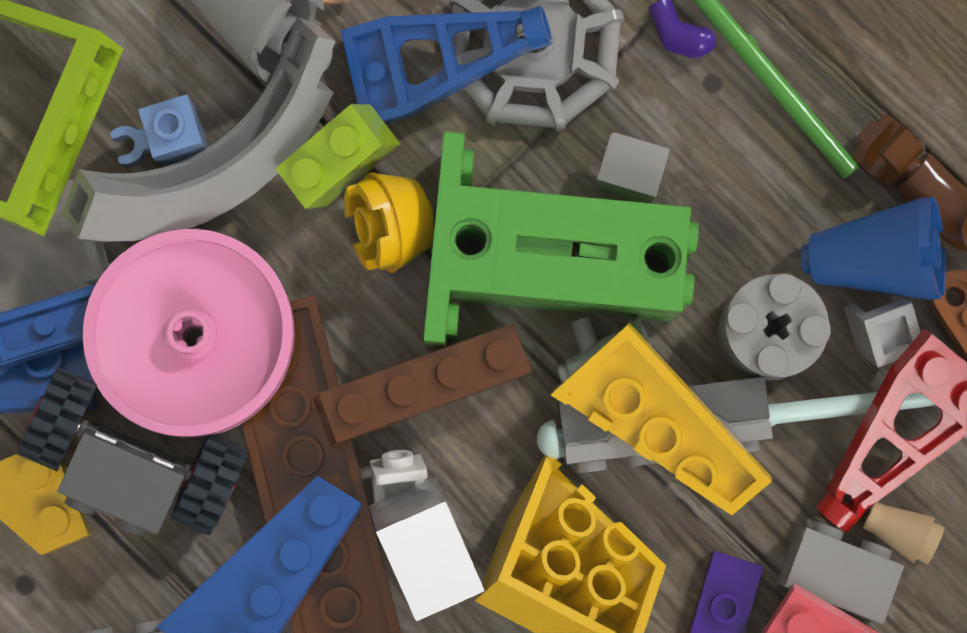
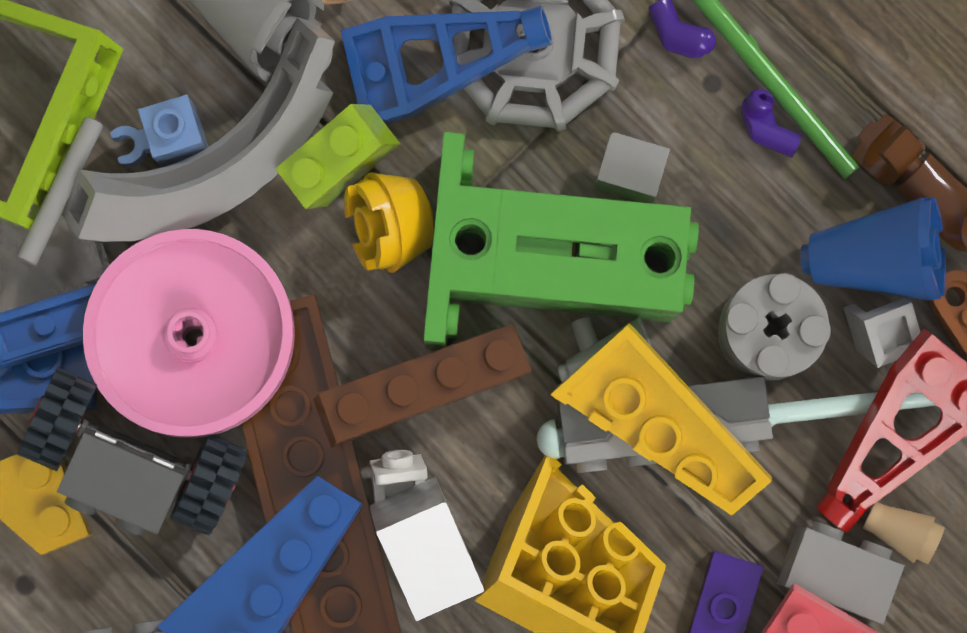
(59, 191): none -> light grey bar
(762, 126): none -> dark purple arm

